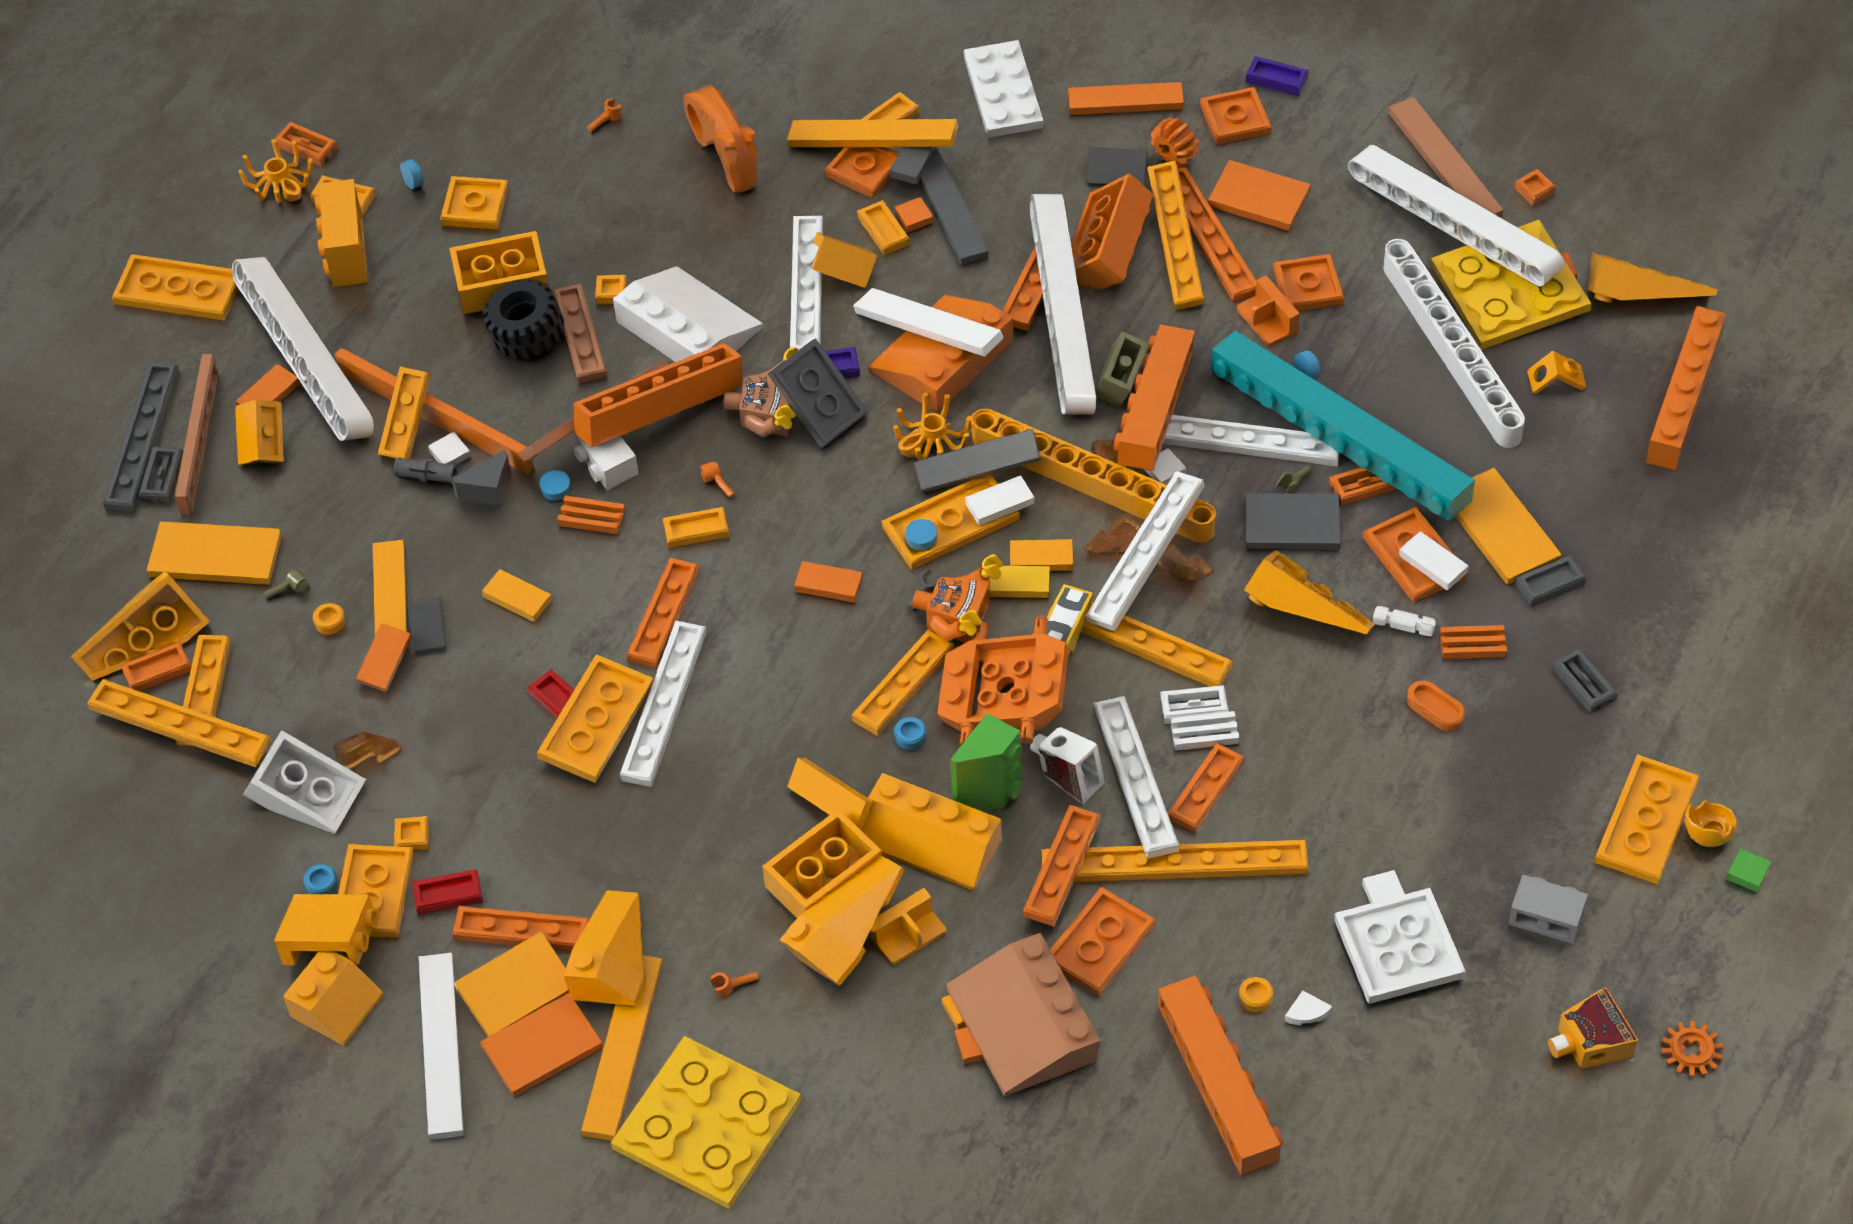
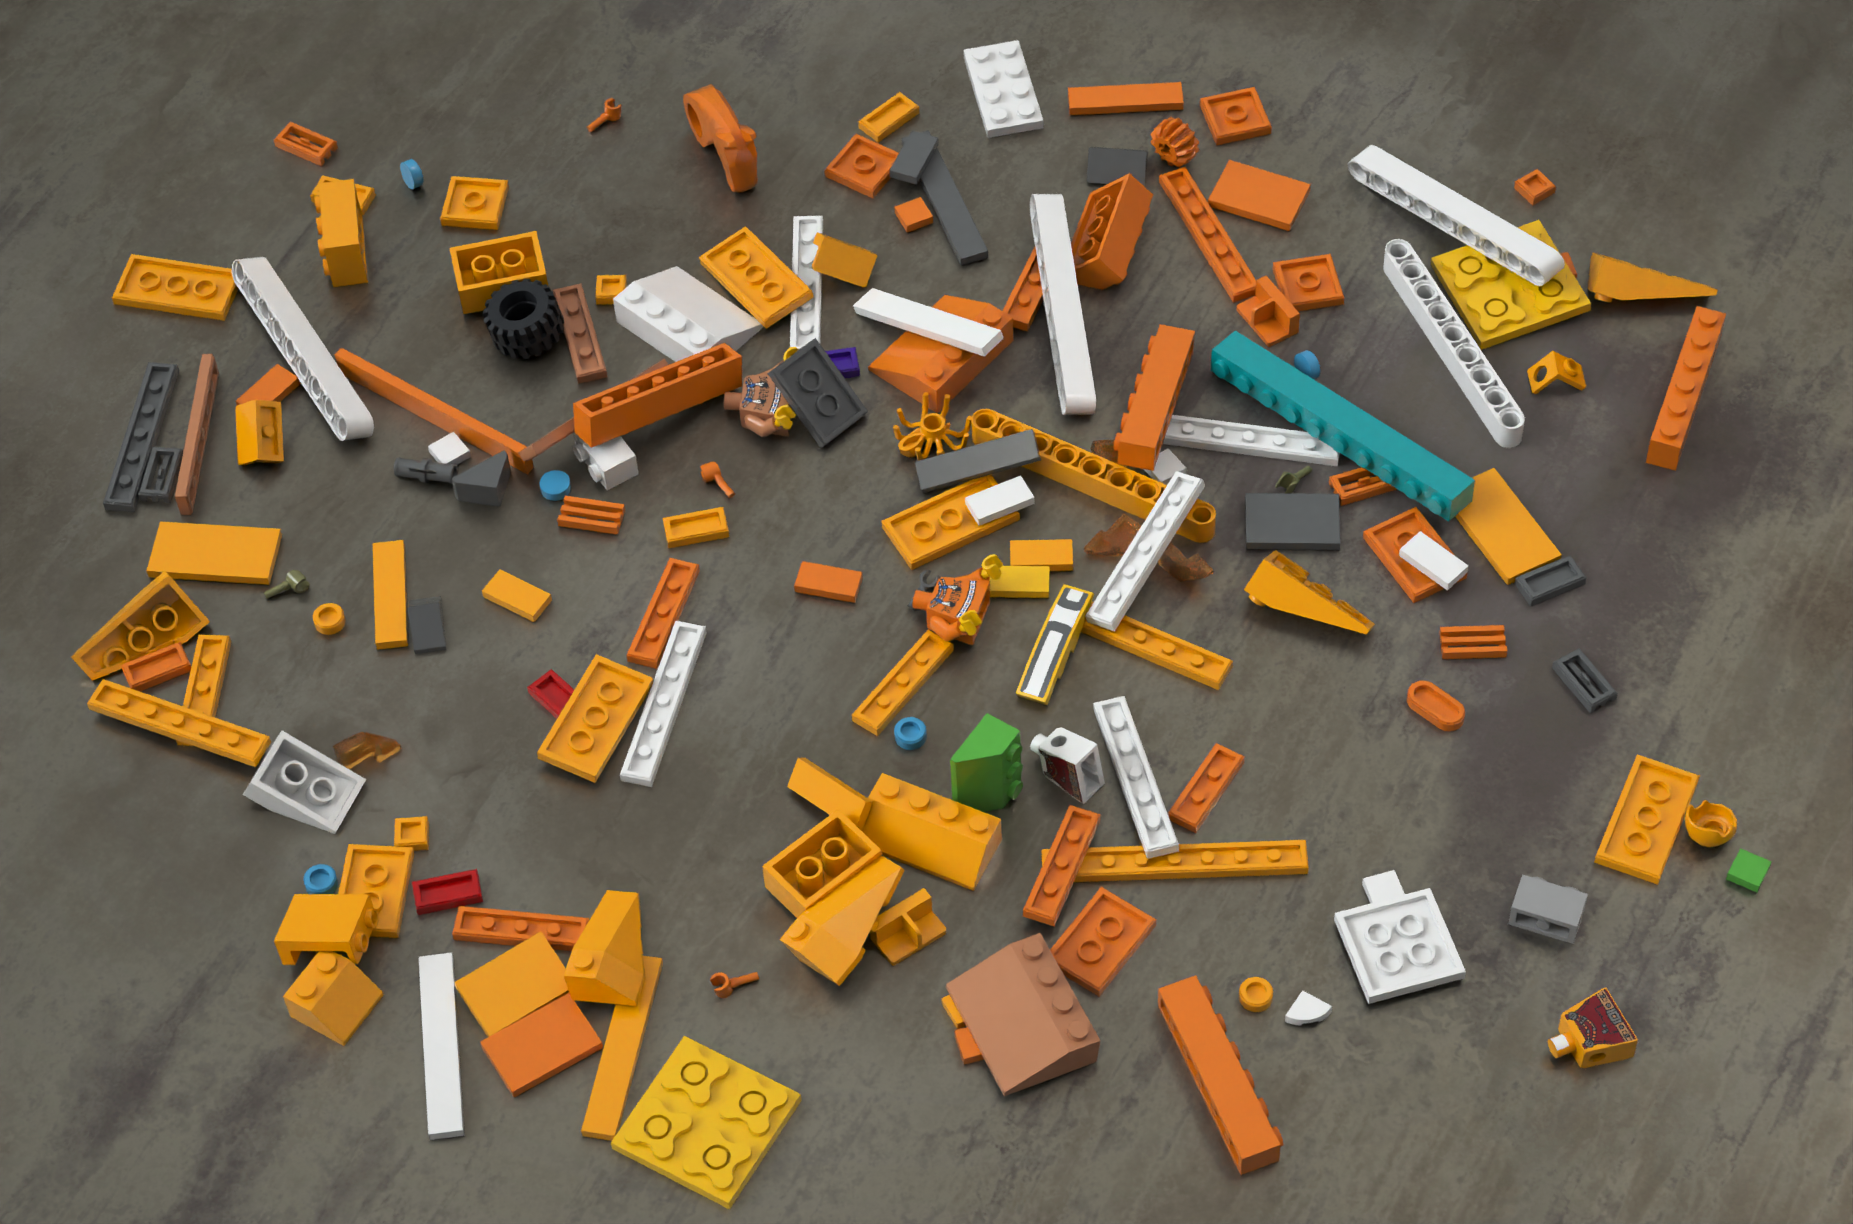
(278, 173): light orange animal -> none
(383, 657): orange tile -> none
(404, 413): light orange tile -> none
(756, 277): none -> light orange tile
(873, 133): light orange tile -> none
(883, 227): light orange tile -> none
(921, 534): dark azure tile -> none
(1030, 661): orange piece -> none
(1120, 369): olive brick -> none
(1176, 235): light orange tile -> none
(1194, 705): white tile -> none
(1203, 726): white tile -> none
(1277, 76): dark purple tile -> none
(1404, 621): white axle -> none
(1441, 154): nougat tile -> none
(1691, 1036): orange gear -> none

